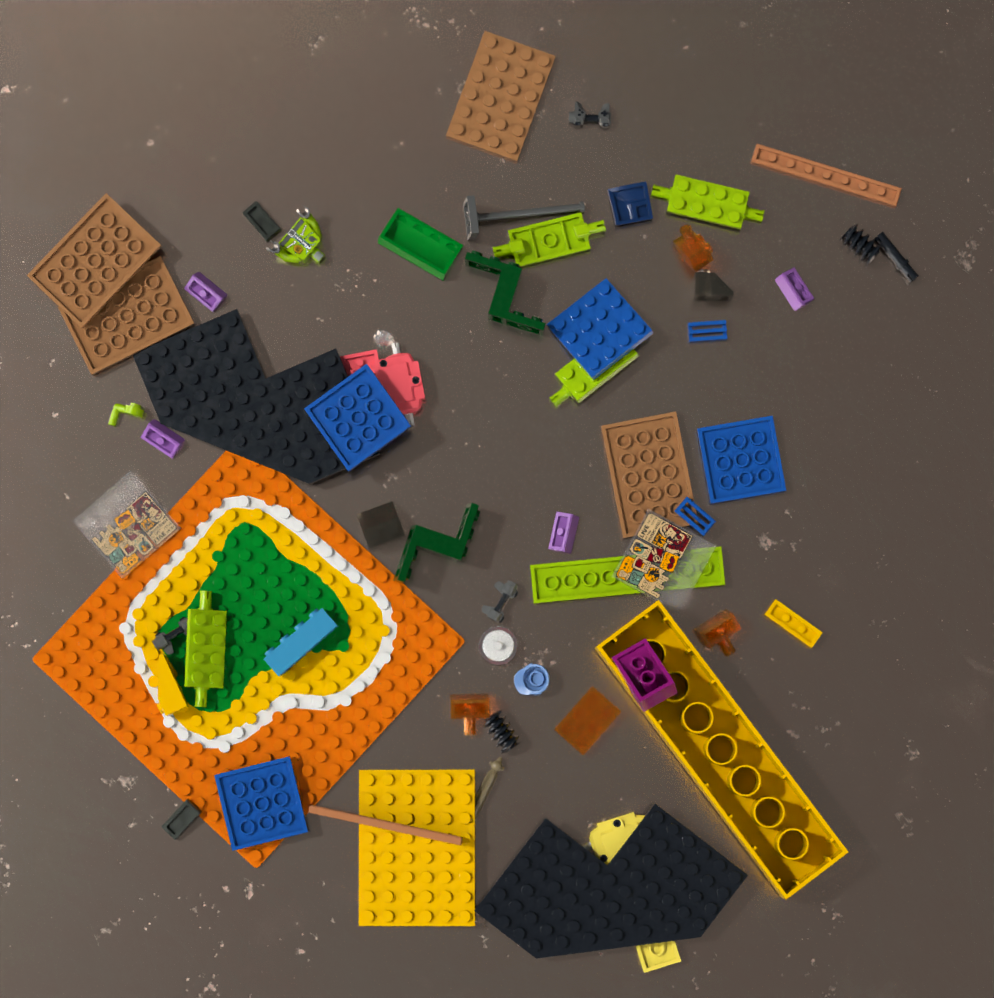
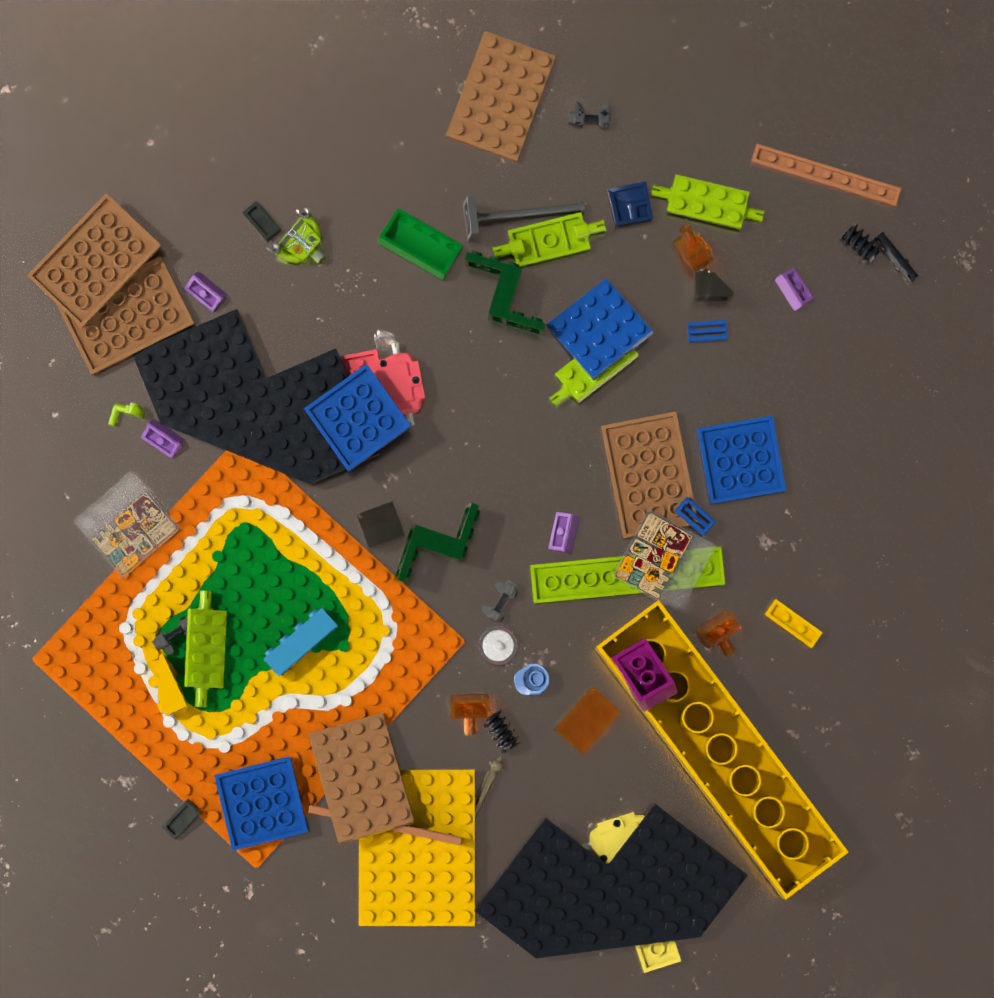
(360, 778): none -> medium nougat plate

